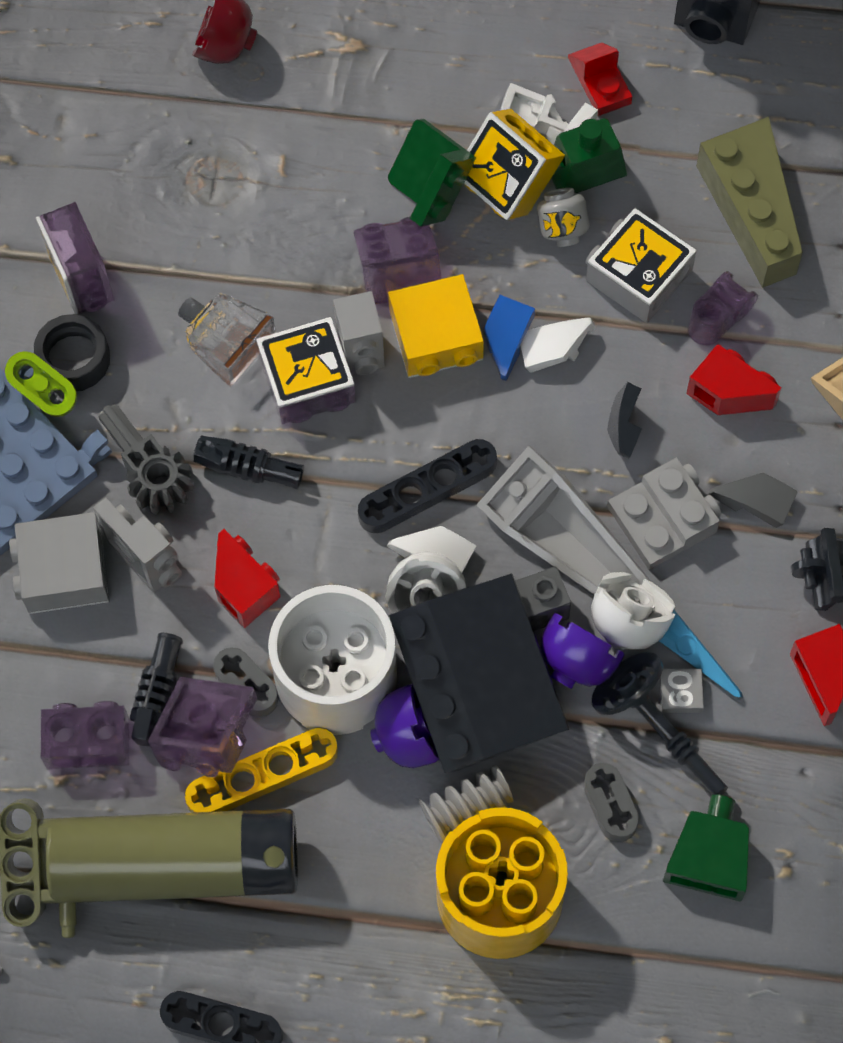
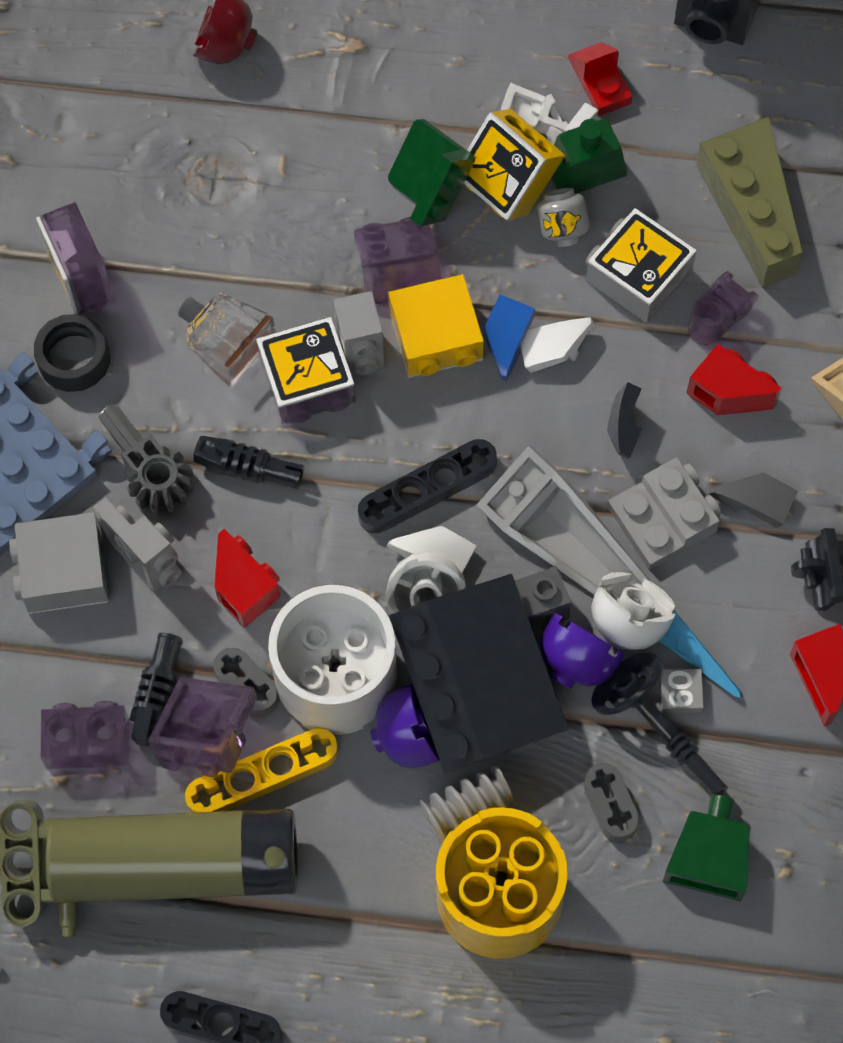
(41, 384): lime plate -> none

